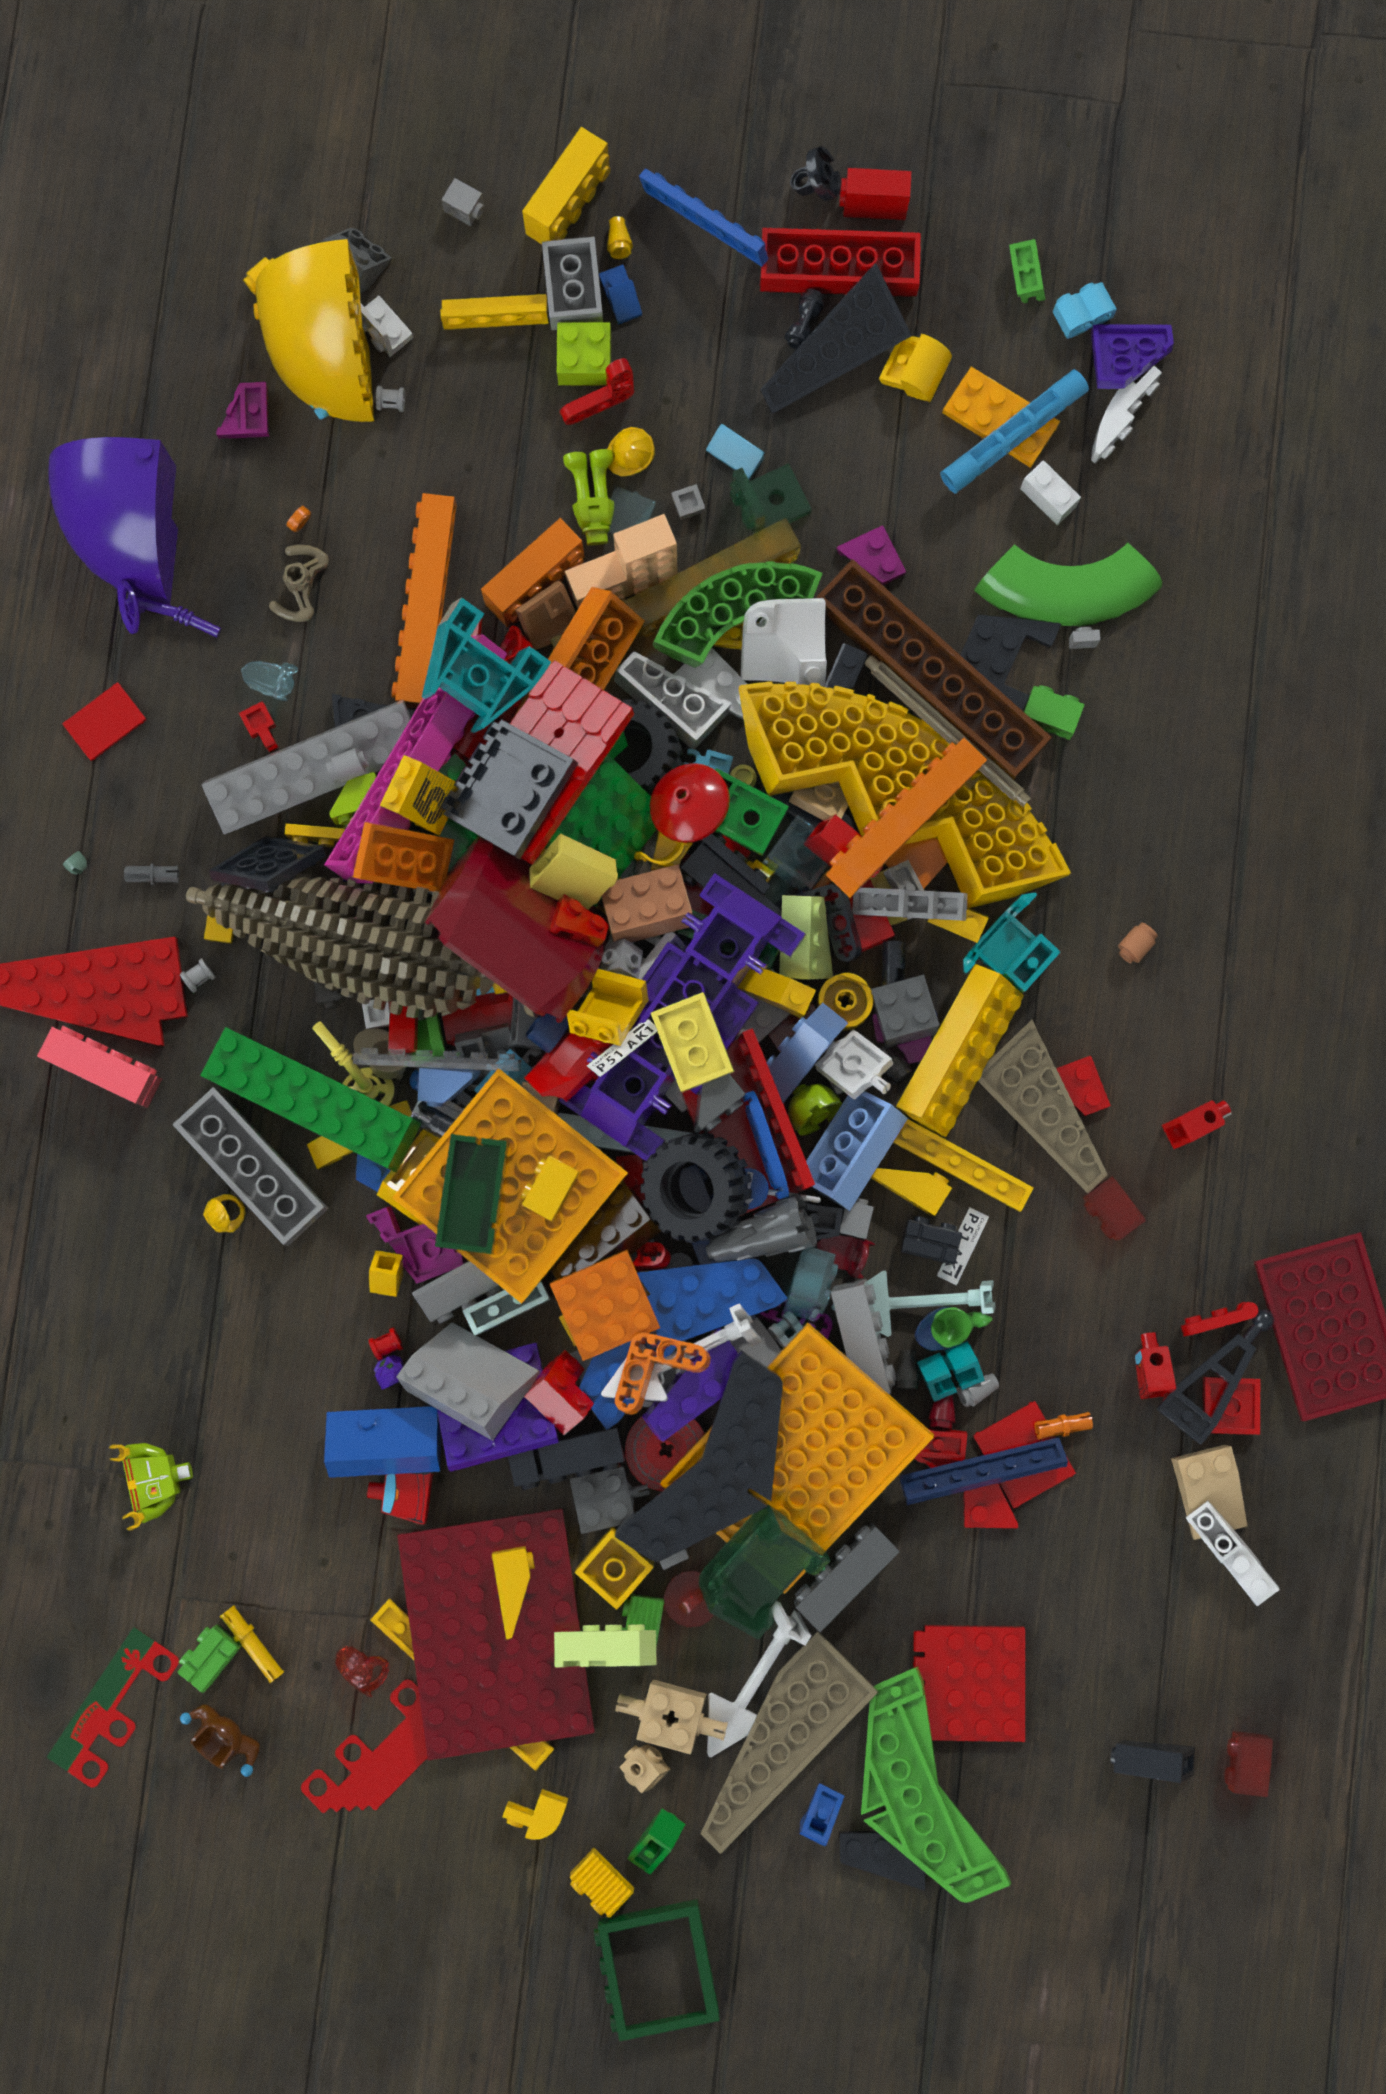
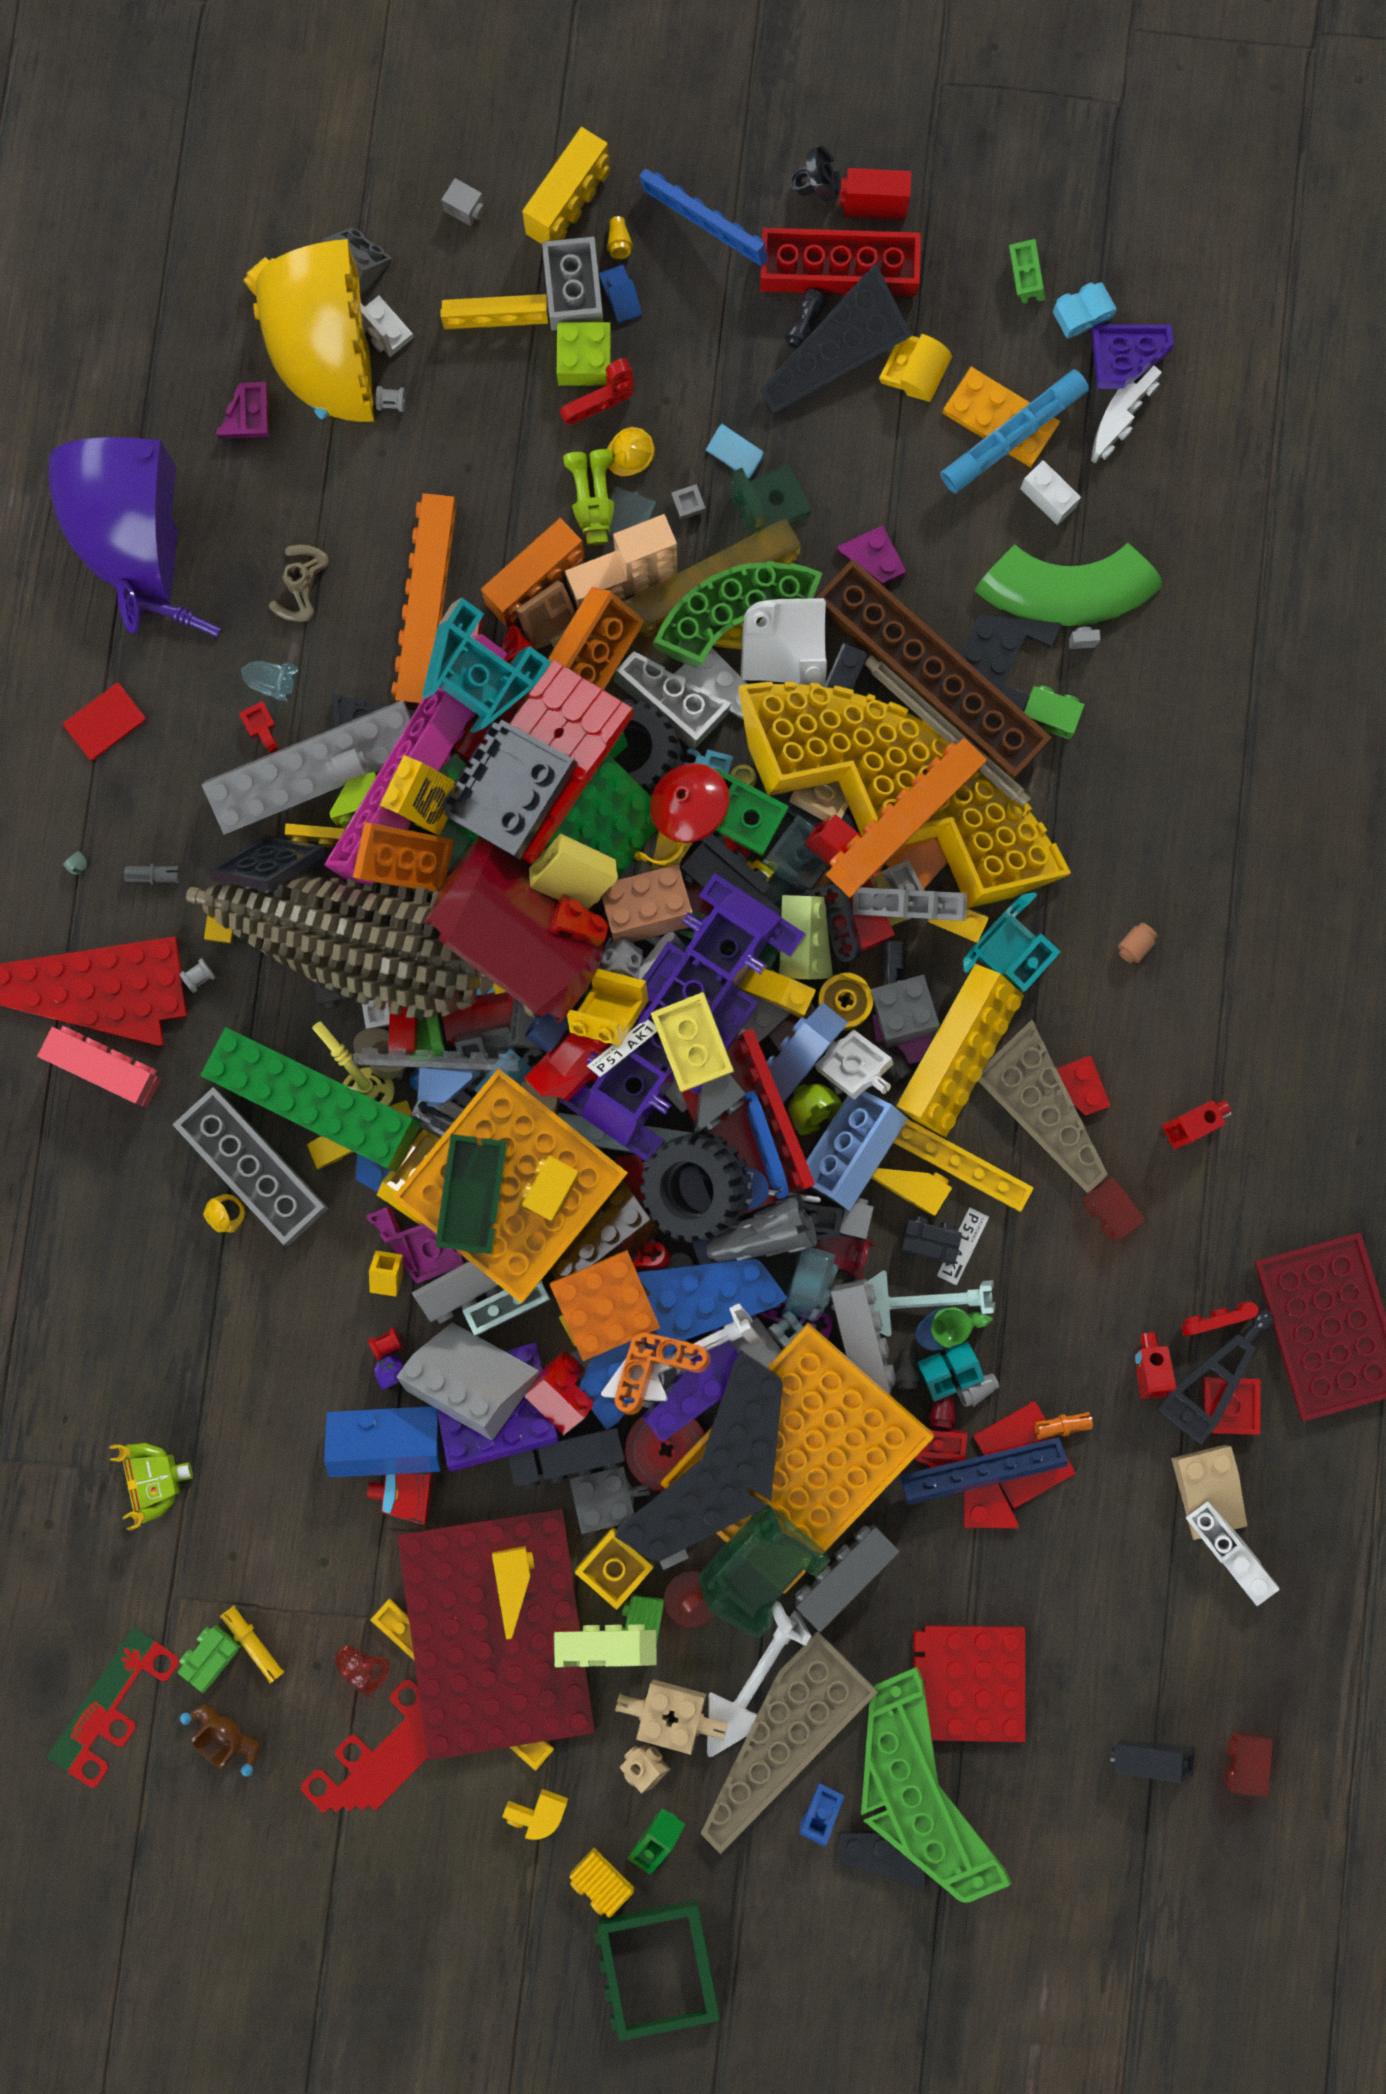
(299, 519): orange tile -> none

